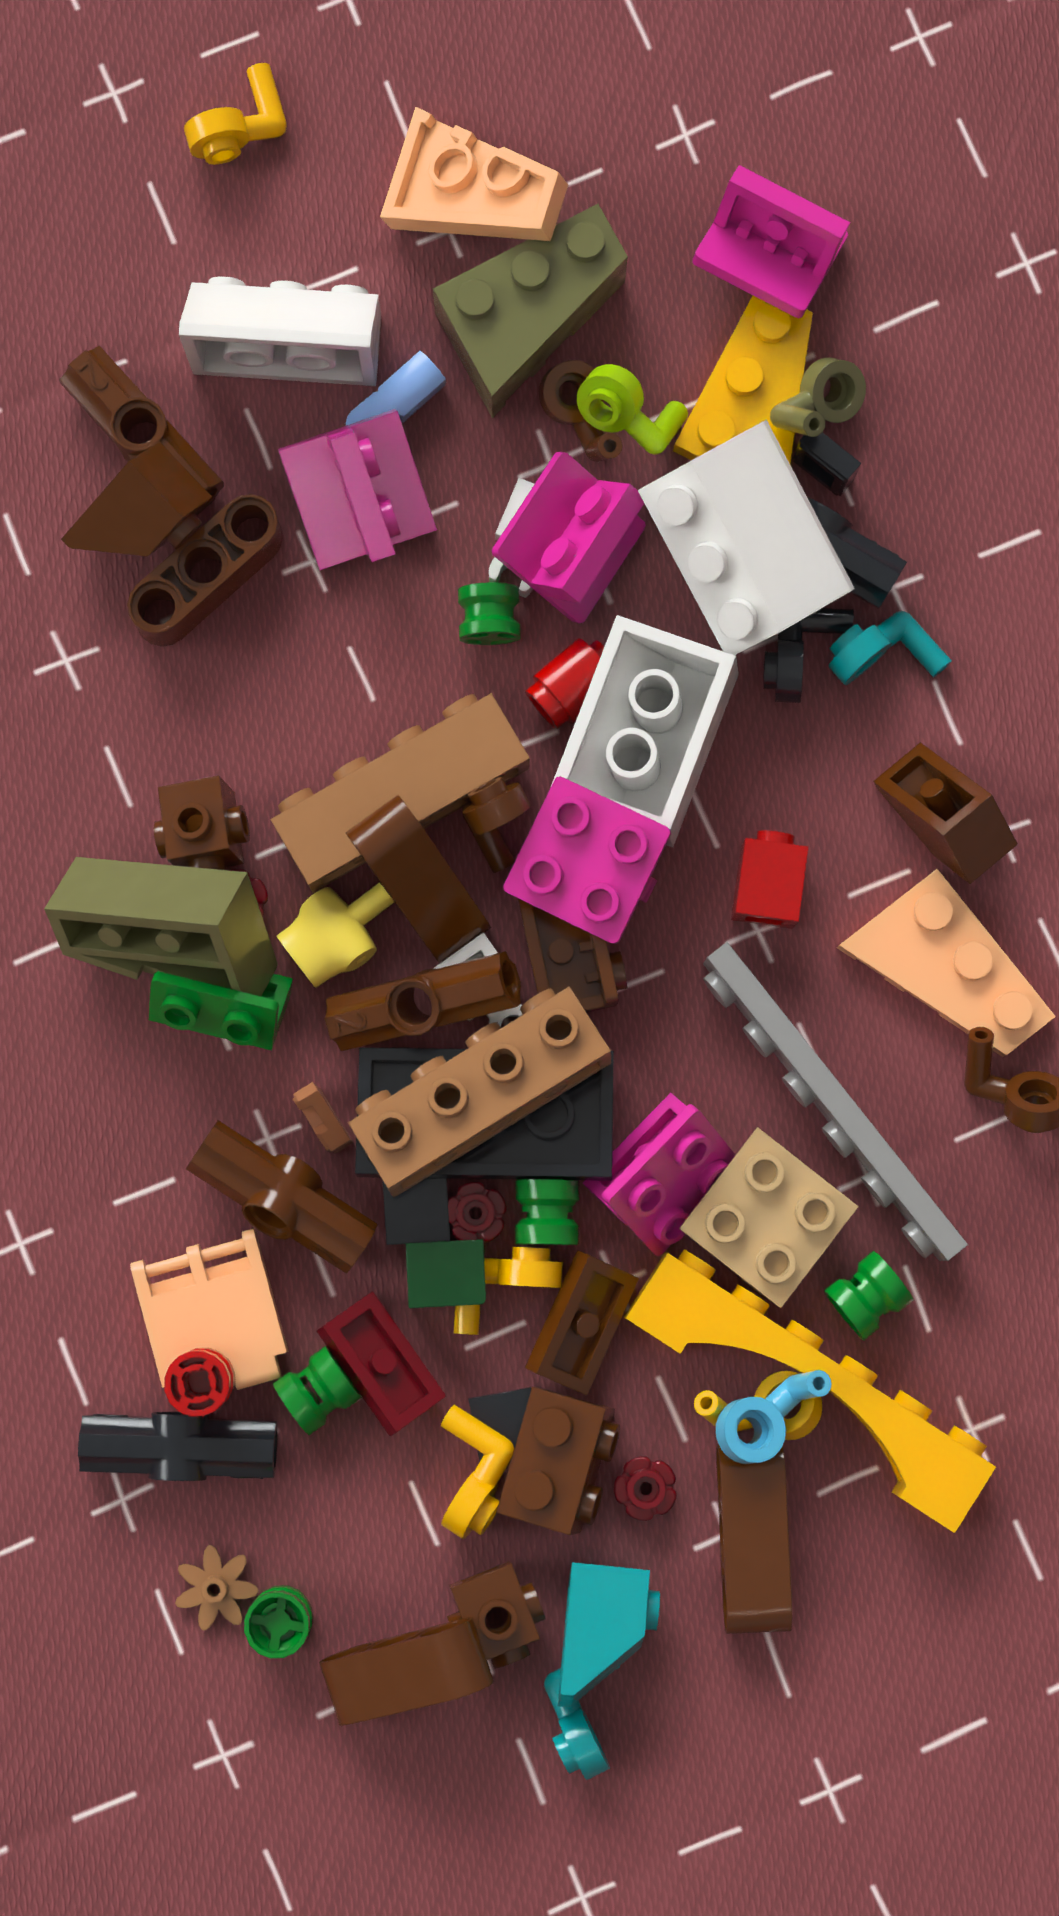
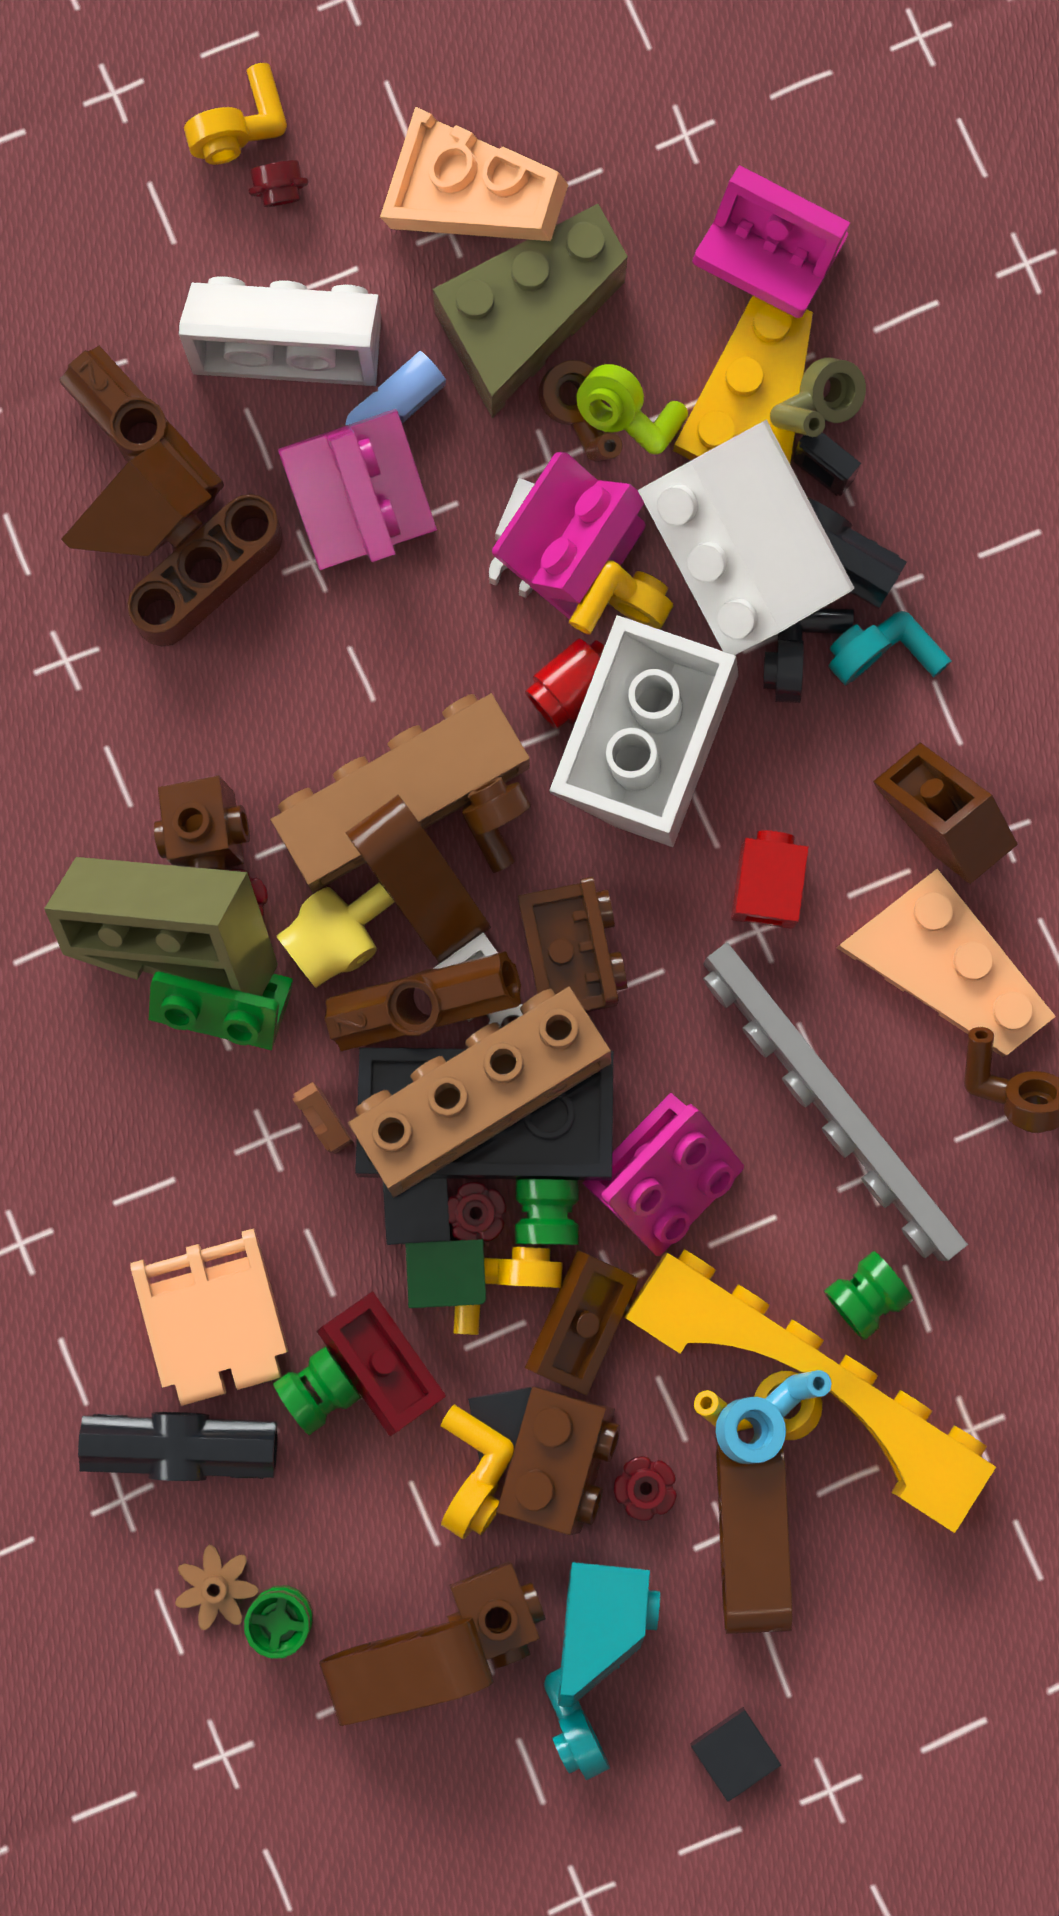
(206, 1373): red wheel -> none
(277, 183): none -> dark red plate
(282, 1197): reddish brown piece -> none
(489, 613): green wheel -> none
(588, 860): dark pink bracket -> none
(636, 597): none -> yellow plate
(735, 1754): none -> black tile
(768, 1217): tan hinge -> none

